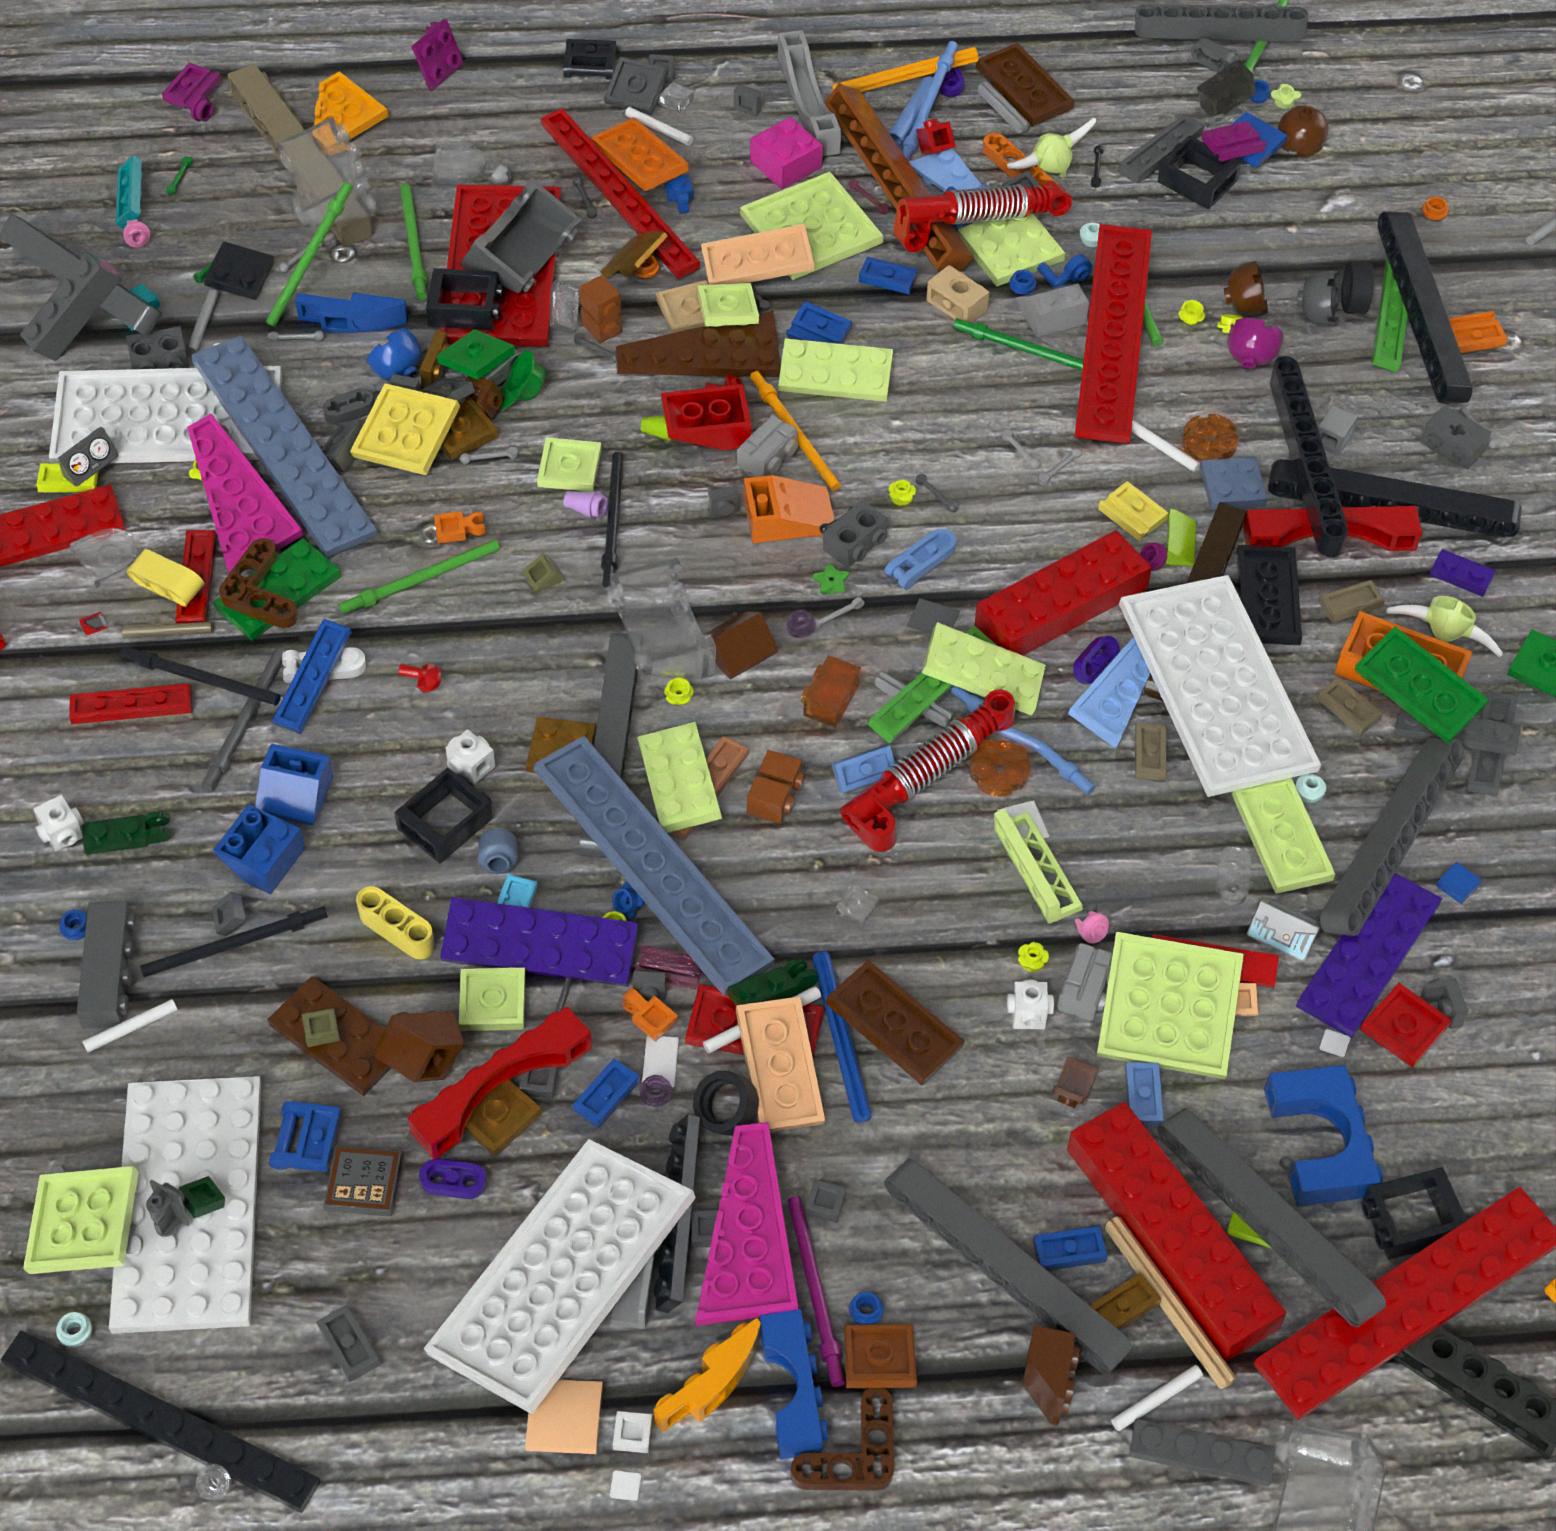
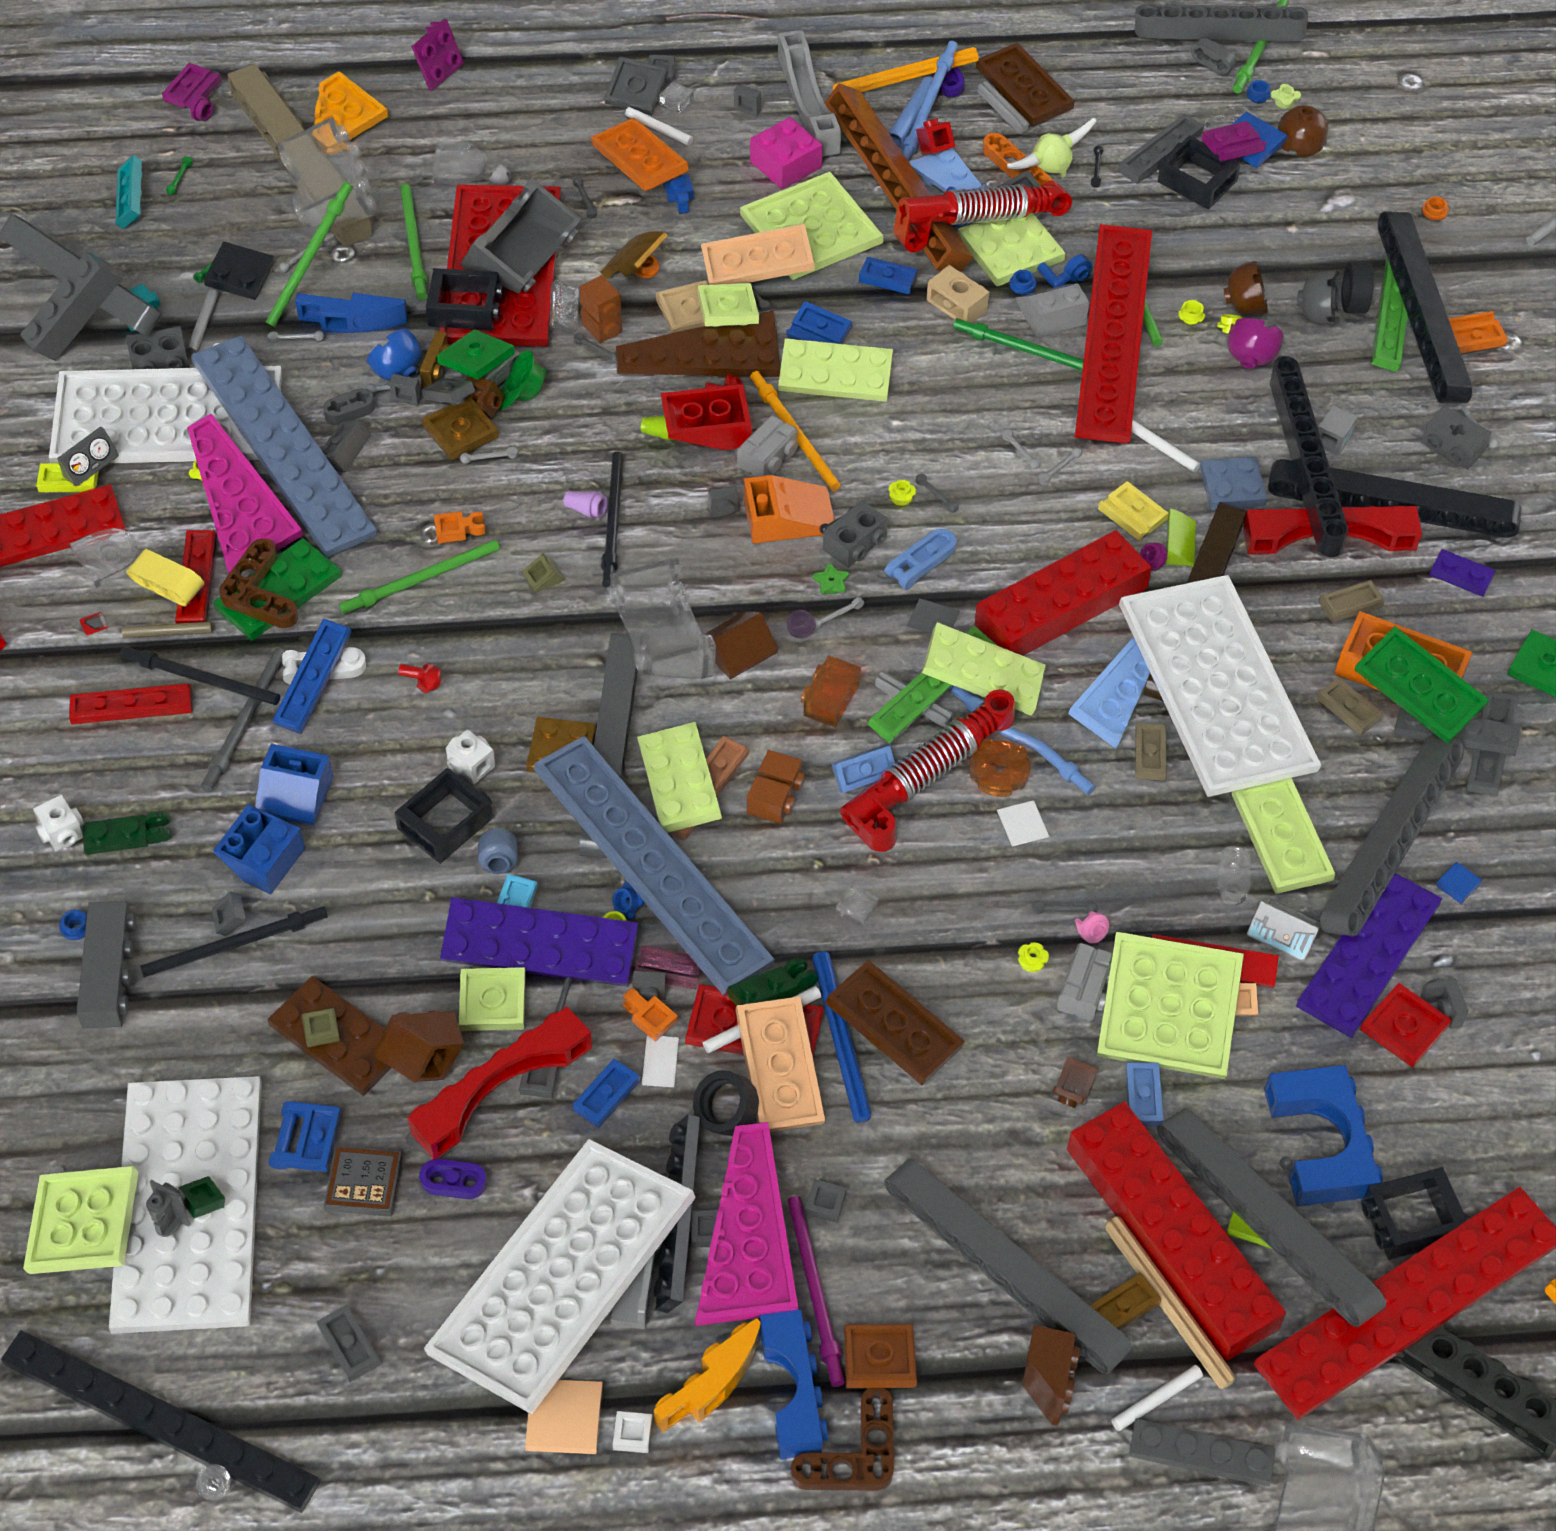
(70, 1321): light aqua plate -> none
(129, 1025): white bar -> none
(136, 234): bright pink plate -> none
(401, 934): light yellow beam -> none
(405, 429): light yellow plate -> none
(502, 1117): pearl gold plate -> none
(569, 464): yellowish green plate -> none
(589, 52): black plate -> none
(618, 191): red plate -> none
(625, 1485): white sticker -> none
(655, 1082): clear purple plate -> none
(678, 685): neon yellow plate -> none
(869, 1300): blue plate -> none
(882, 208): clear pink hinge -> none
(1030, 1004): white brick -> none
(1032, 870): yellowish green fence -> none
(1070, 1248): blue plate -> none
(1089, 234): light aqua plate -> none
(1092, 661): dark purple plate -> none
(1215, 425): clear orange plate -> none
(1226, 89): clear smoke brick -> none
(1270, 592): black plate -> none
(1308, 794): light aqua plate -> none
(1334, 1043): white sticker -> none
(1449, 620): yellowish green helmet -> none

